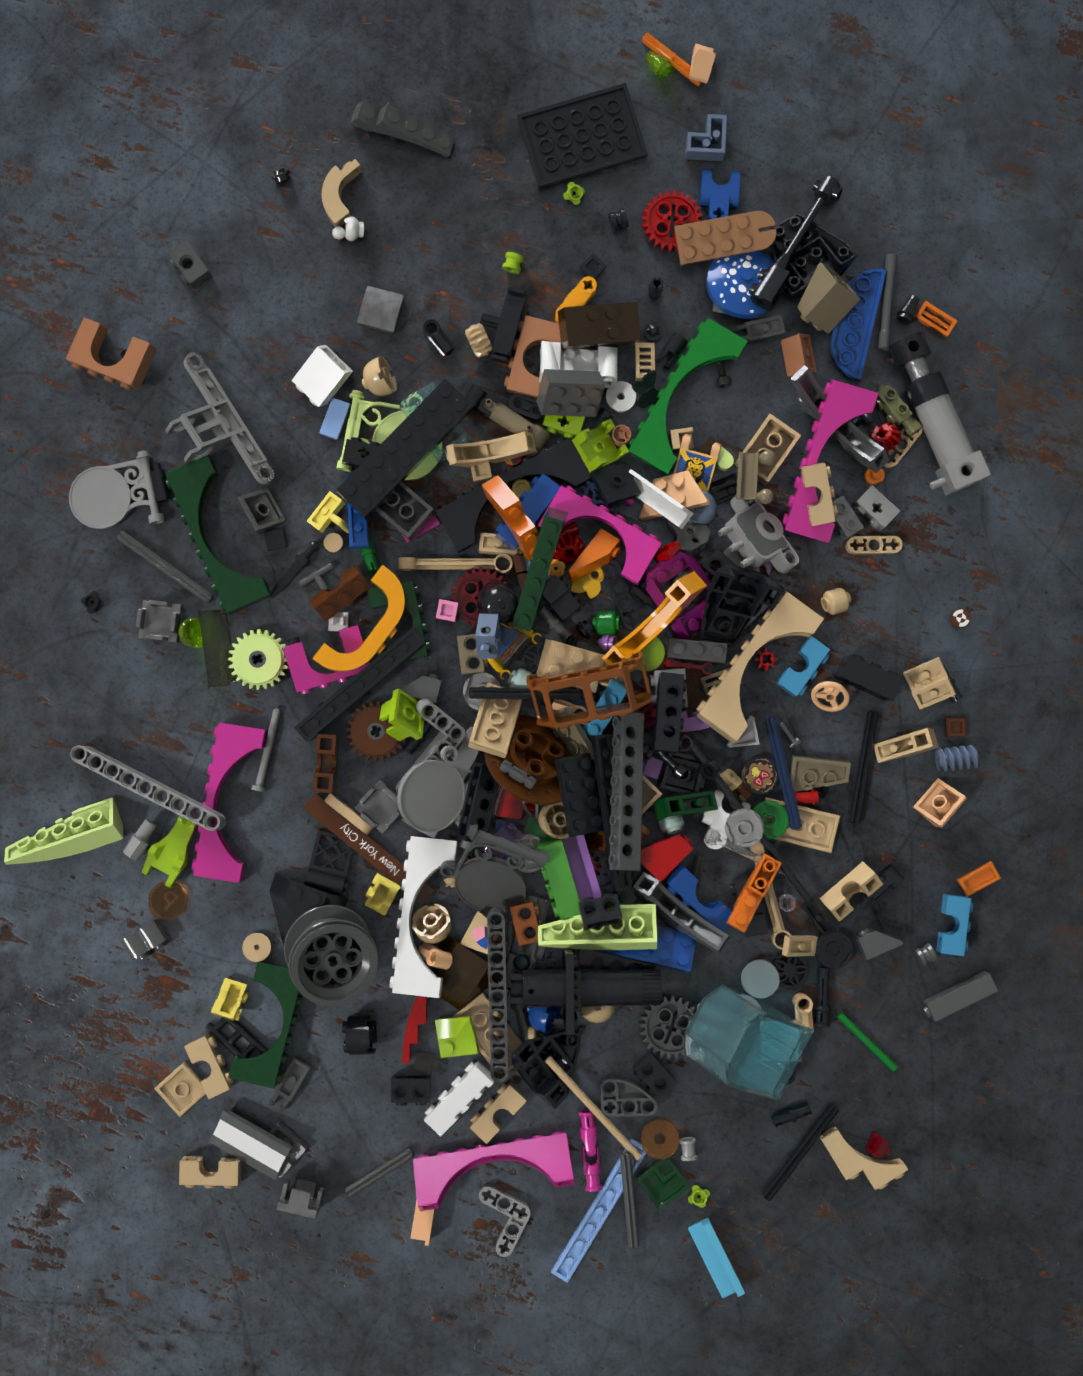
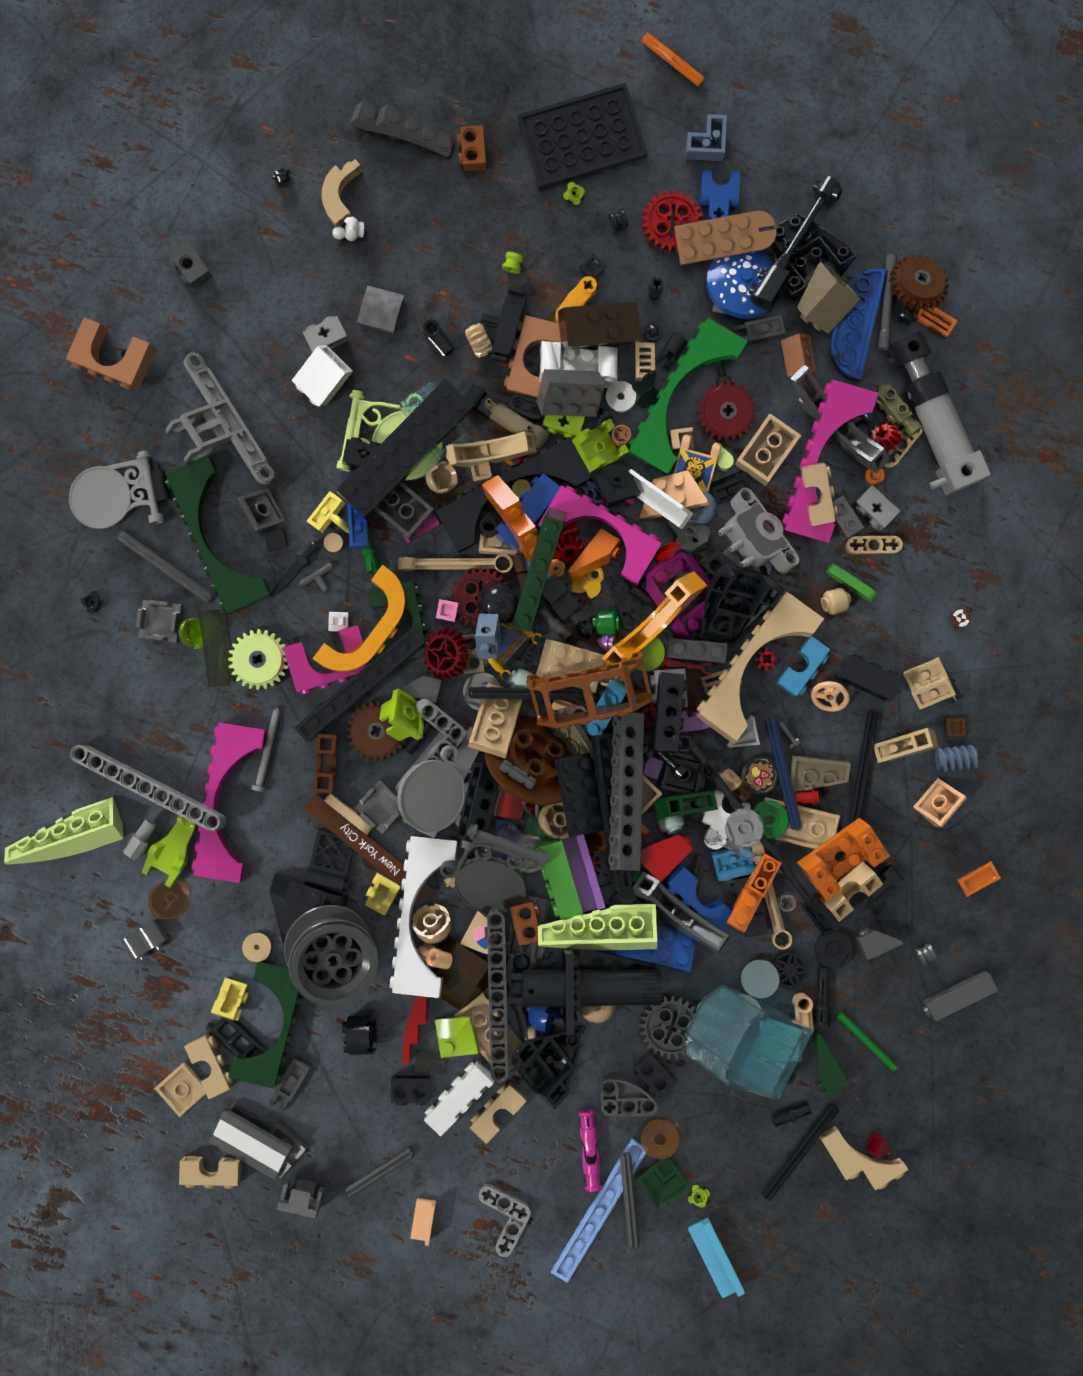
(334, 330): none -> light grey brick
(335, 418): light blue tile -> none
(350, 587): reddish brown arch -> none
(378, 378): tan cylinder -> none
(438, 1173): dark pink arch -> none
(441, 477): none -> tan hair
(456, 649): none -> dark red gear
(475, 148): none -> dark orange brick
(492, 518): none -> black piece
(593, 1108): tan piece -> none
(601, 917): black brick -> none
(658, 64): clear neon green cone -> none
(688, 1149): light grey bush -> none
(701, 63): light nougat slope -> none
(719, 398): none -> dark red gear
(731, 864): none -> dark azure bracket
(747, 476): dark tan gear -> none
(799, 945): tan plate -> none
(827, 1068): none -> dark green slope
(851, 582): none -> bright green beam
(858, 845): none -> orange plate
(919, 282): none -> reddish brown gear
(955, 940): dark azure arch -> none

